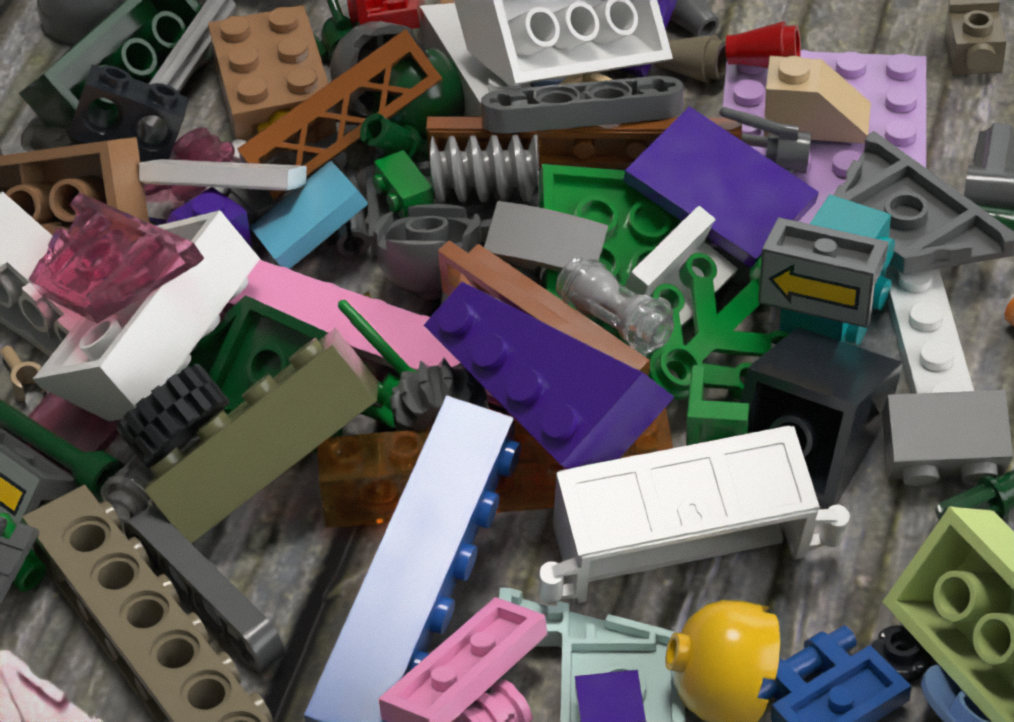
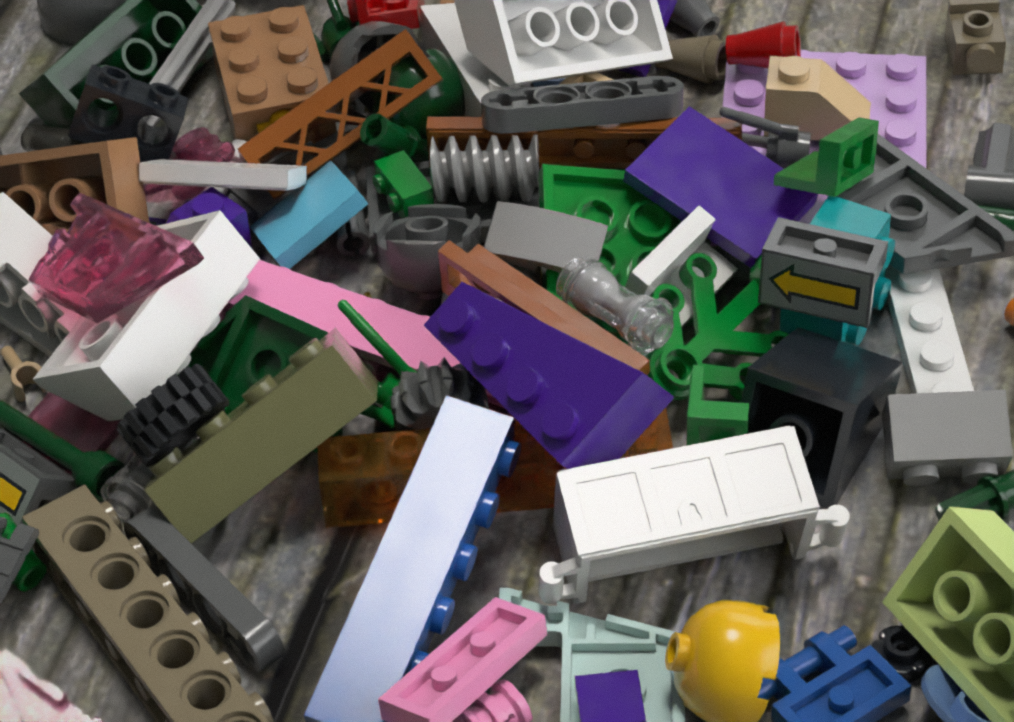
(841, 162): none -> green panel

